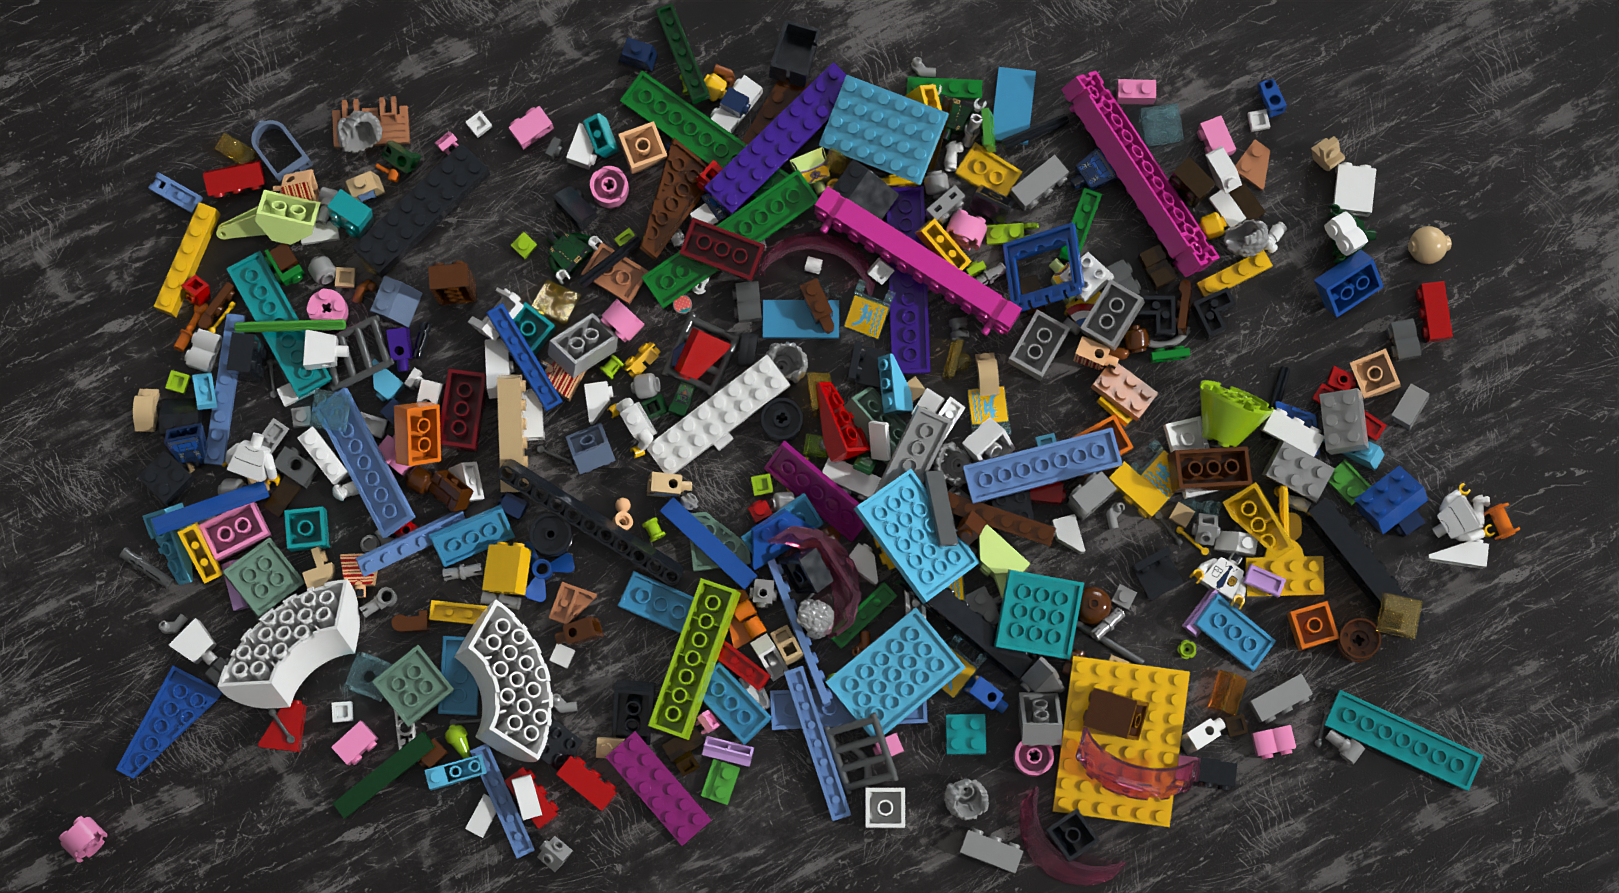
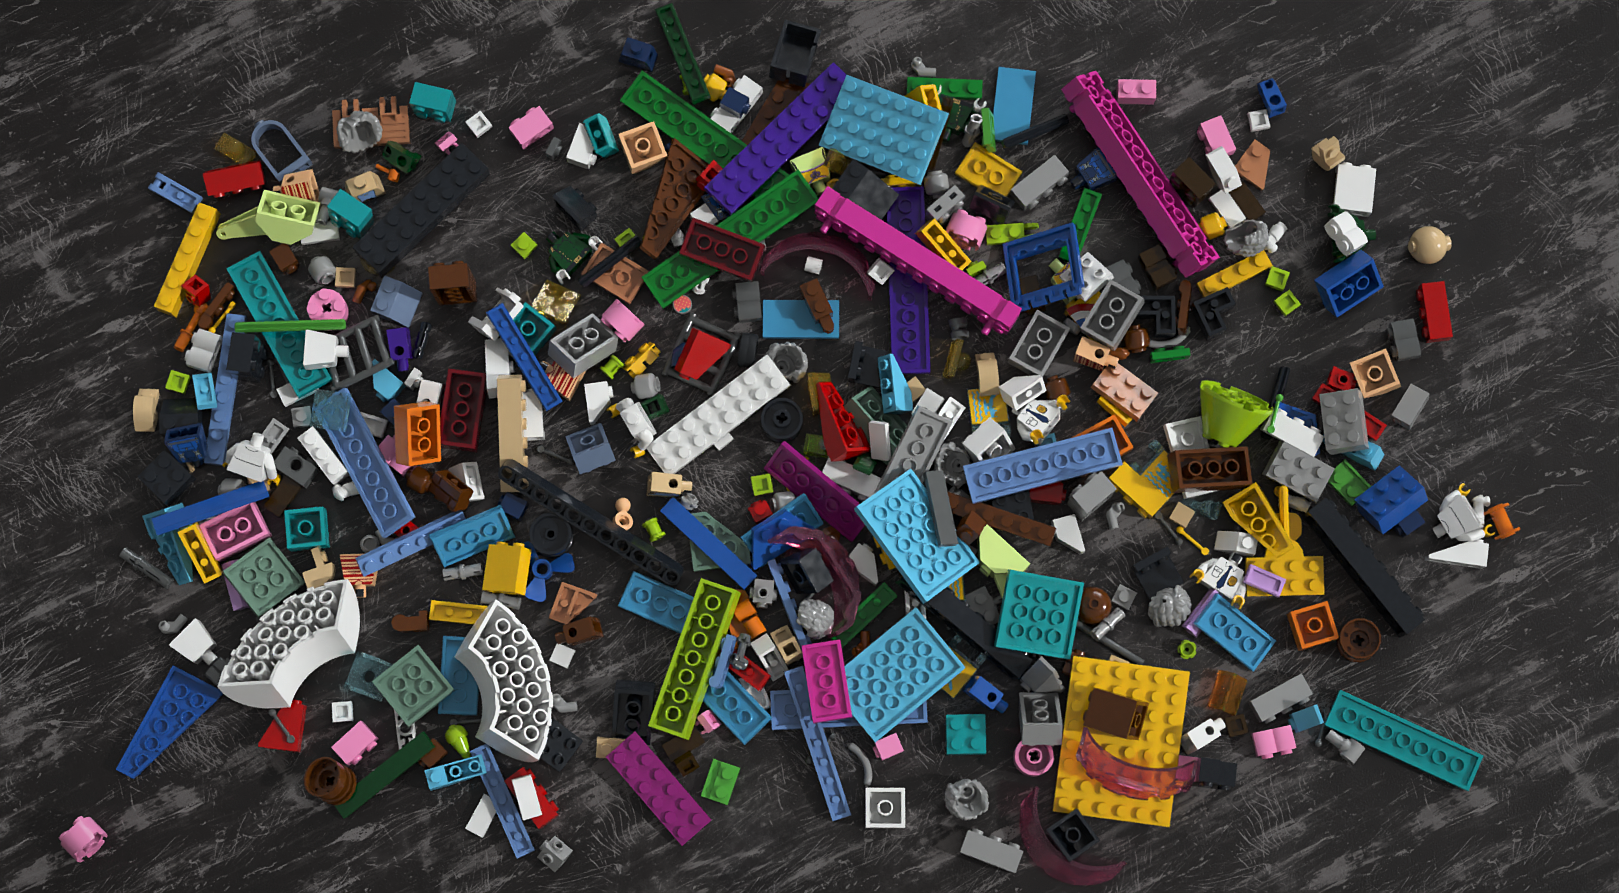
(293, 275): green bracket -> none
(330, 781): none -> reddish brown wheel
(378, 603): light grey pin -> none
(432, 102): none -> teal brick
(587, 782): red brick -> none
(604, 178): bright pink brick -> none
(682, 399): leg -> none
(722, 662): none -> medium blue plate
(728, 751): lavender piece -> none
(738, 660): none -> dark grey bar
(826, 681): none -> dark pink plate
(843, 768): dark grey bar -> none
(868, 313): flag -> none
(950, 160): white arm -> none
(1022, 390): none -> white slope
(1039, 418): none -> white torso
(1056, 387): none -> reddish brown head
(1162, 124): clear light blue plate -> none
(1173, 610): none -> light grey hair
(1206, 529): light grey brick -> none
(1270, 429): none -> bright green hinge
(1277, 278): none -> lime plate
(1287, 303): none -> lime plate
(1305, 719): none -> medium azure slope
(1399, 615): clear yellow slope -> none

